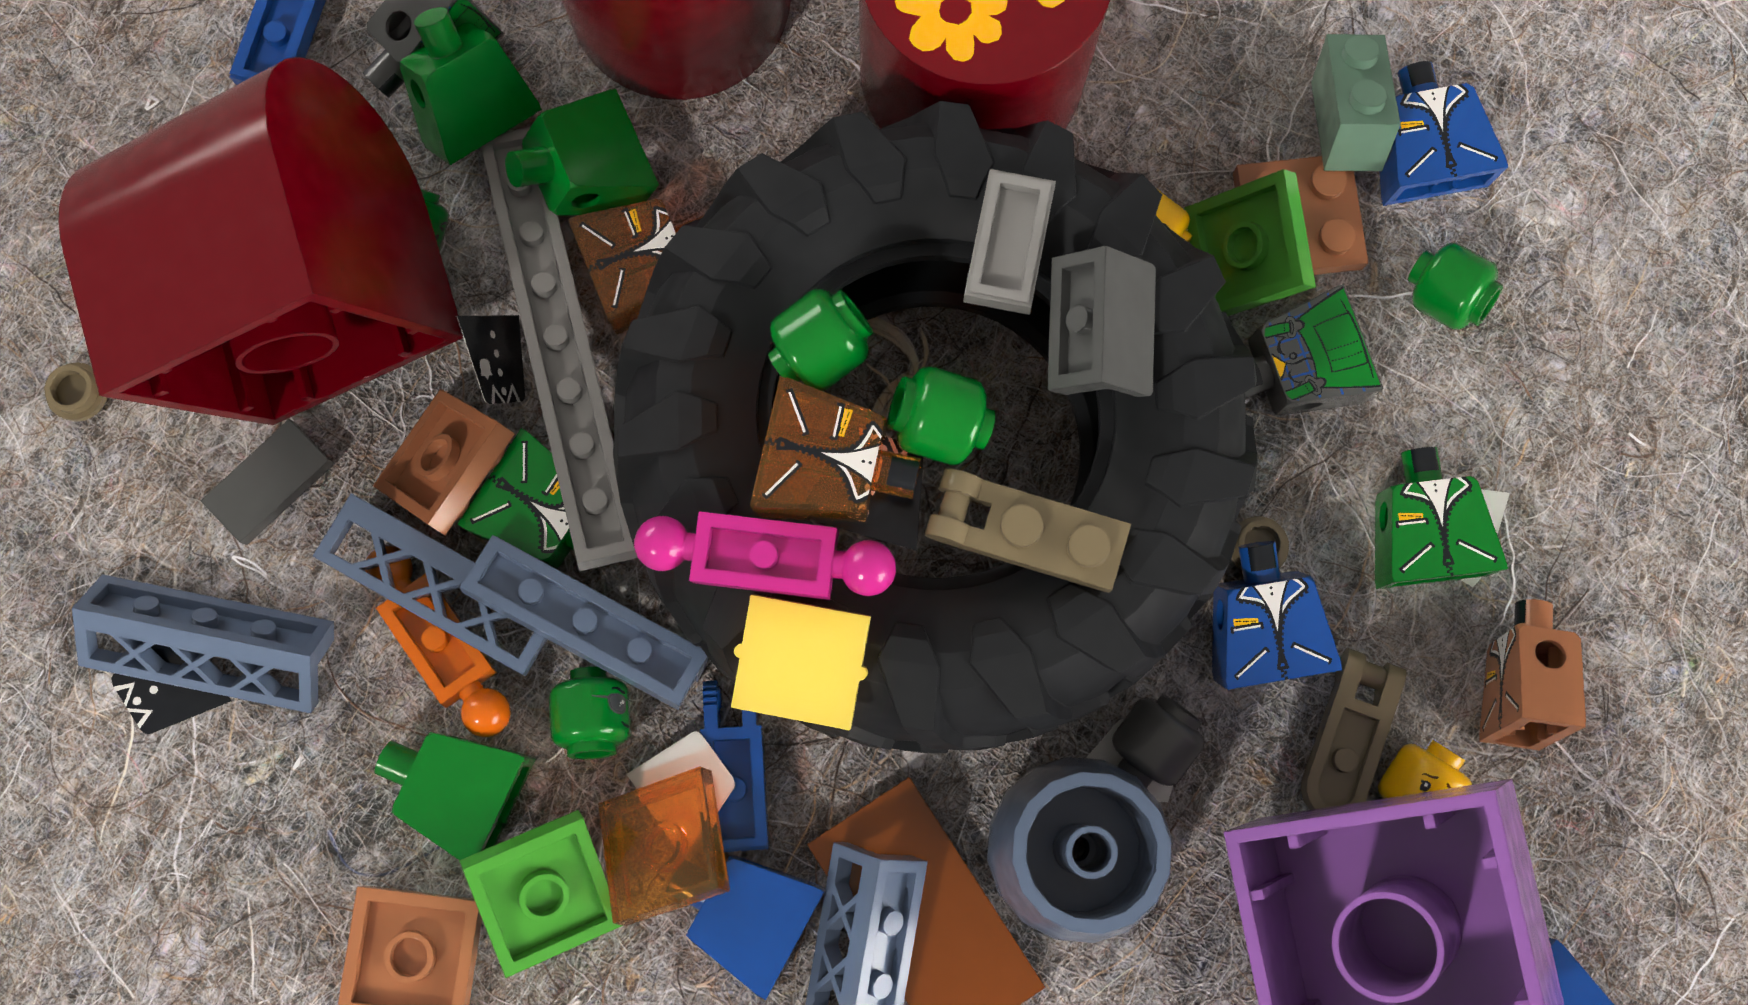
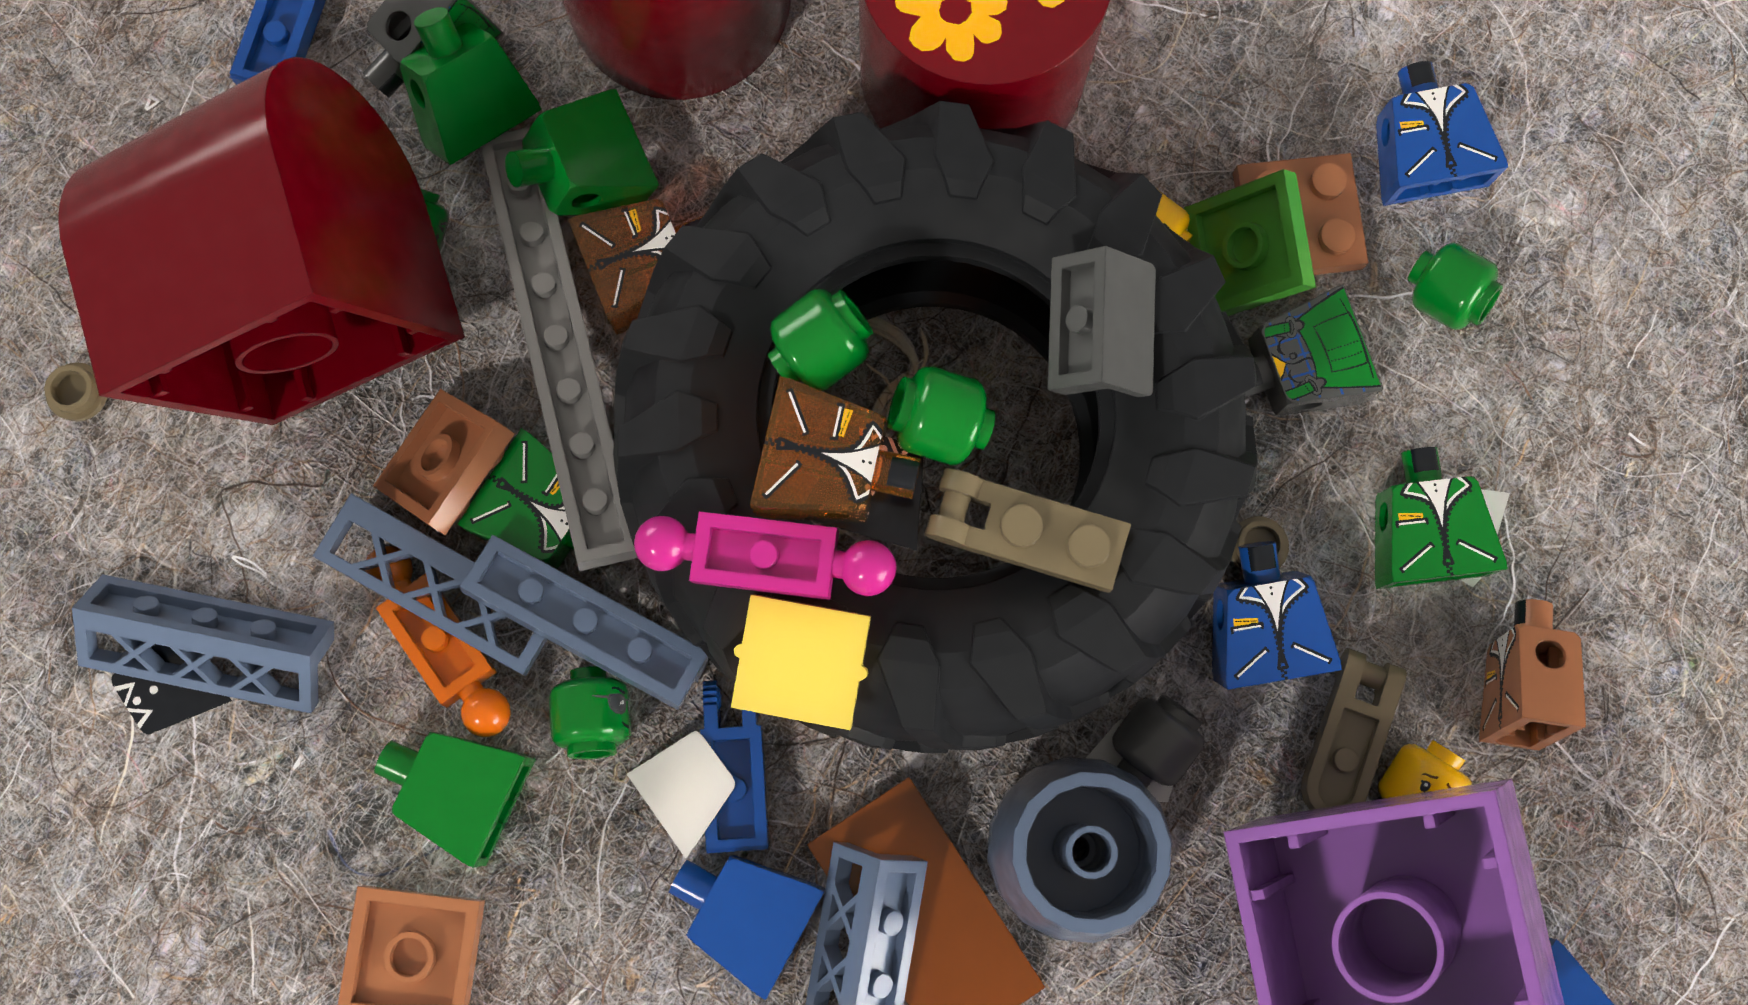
(267, 482): dark grey tile -> none
(495, 356): black sticker -> none
(540, 892): bright green plate -> none
(663, 847): clear orange tile -> none
(1009, 241): light grey tile -> none
(1355, 102): sand green brick -> none

